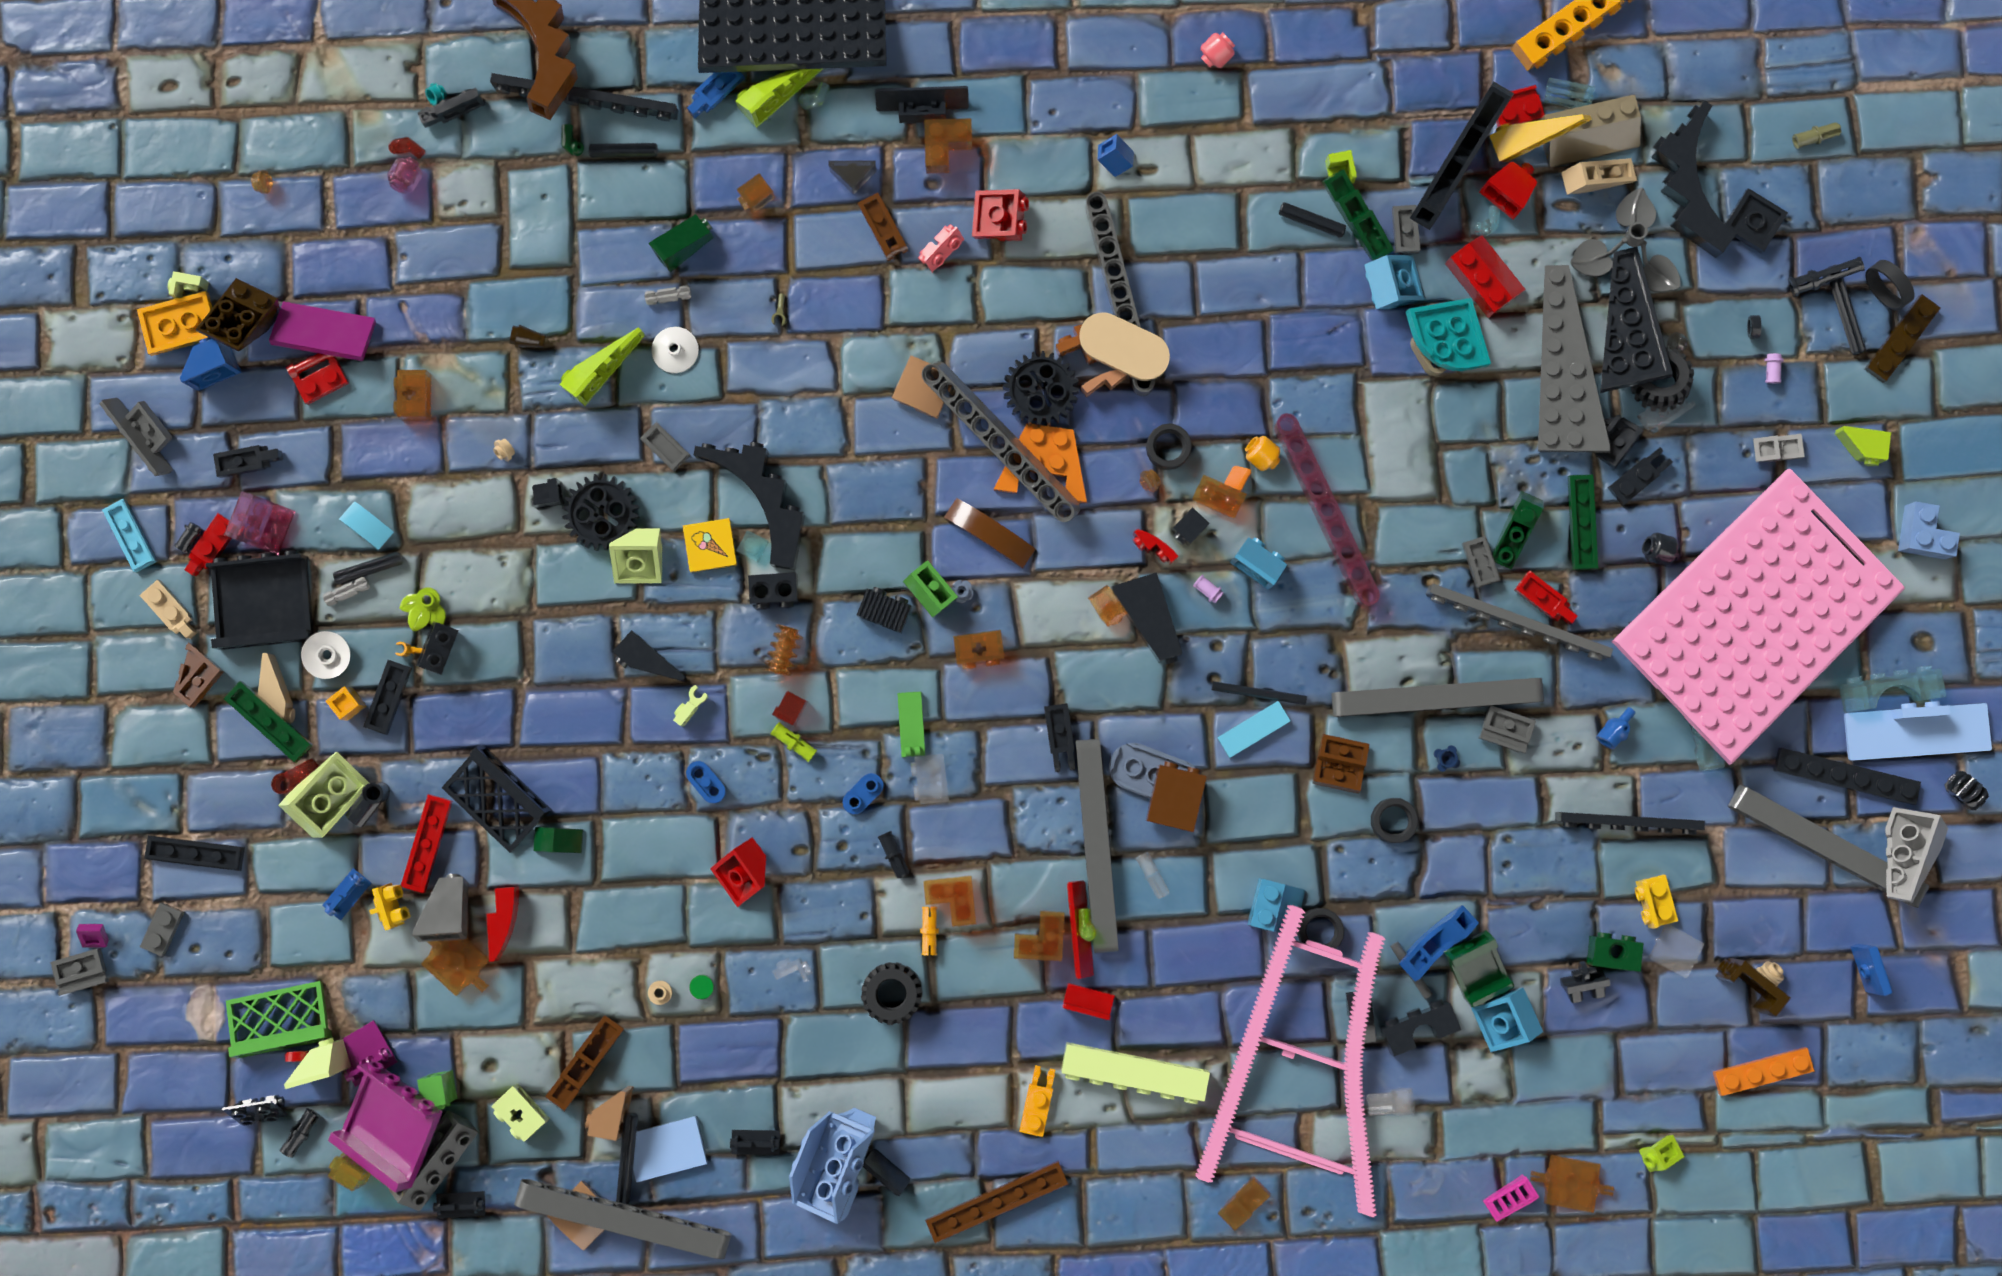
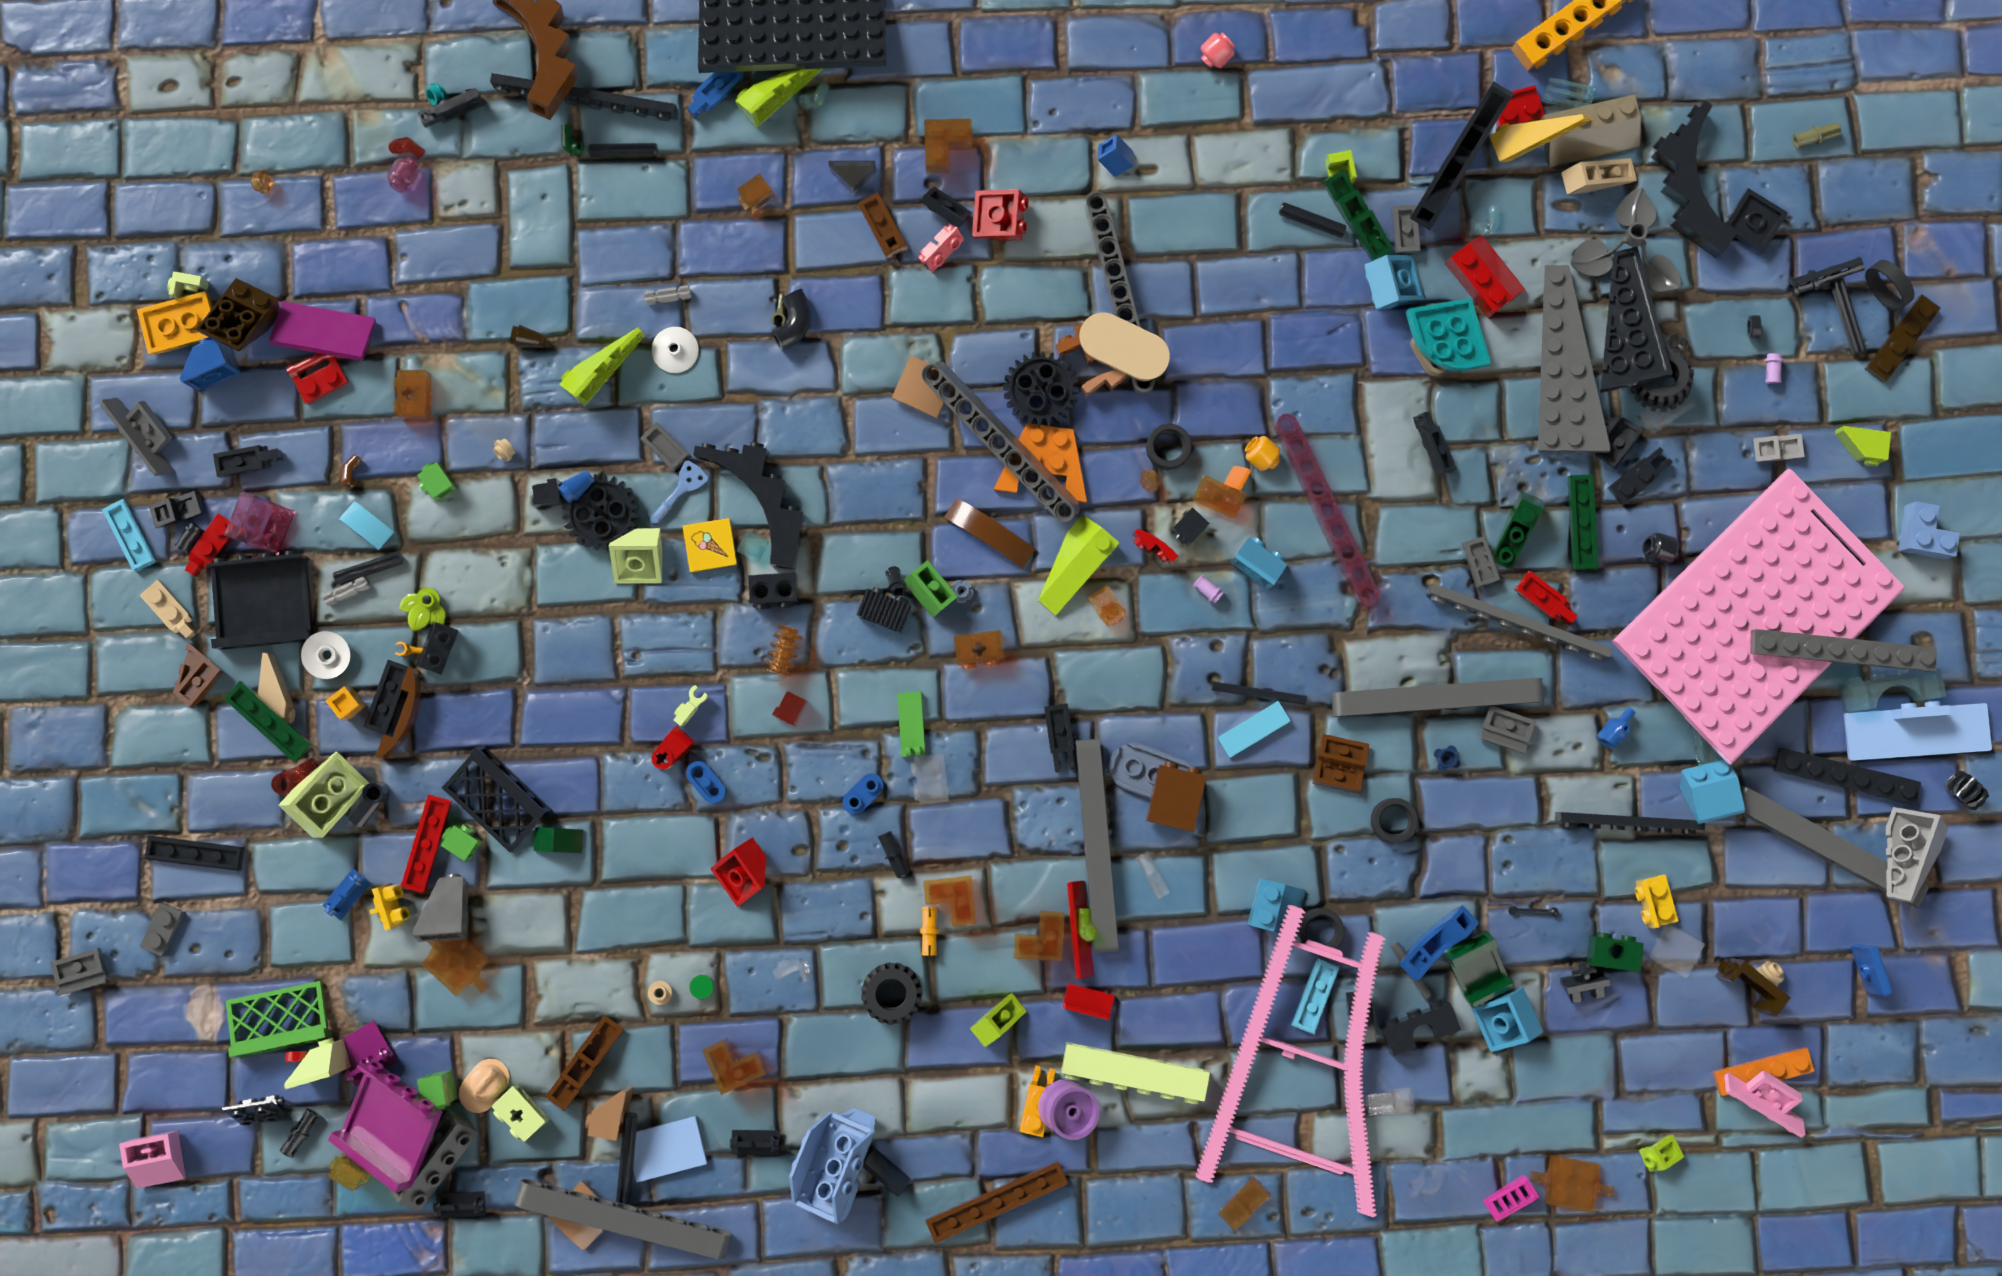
(92, 935): magenta plate -> none
(153, 1159): none -> bright pink slope
(177, 509): none -> black slope
(346, 472): none -> reddish brown arm
(411, 684): none -> reddish brown slope
(436, 481): none -> bright green brick
(461, 841): none -> bright green brick
(484, 1085): none -> light nougat piece
(502, 922): red slope -> none
(575, 486): none -> blue cone
(639, 655): black slope -> none
(675, 745): none -> red piece
(681, 242): dark green slope -> none
(683, 486): none -> medium blue piece
(730, 1071): none -> clear orange brick
(793, 742): lime pin -> none
(798, 320): none -> black cylinder
(897, 586): none -> black pin
(921, 103): black bracket -> none
(946, 207): none -> black plate
(998, 1020): none -> lime slope
(1068, 1109): none -> medium lavender wheel
(1079, 557): none -> lime wedge
(1150, 616): black slope -> none
(1315, 996): none -> medium azure tile
(1435, 444): none -> black hinge
(1510, 188): red torso -> none
(1513, 910): none -> black hinge
(1712, 791): none -> dark azure slope
(1770, 1098): none -> bright pink bracket
(1843, 650): none -> dark grey plate

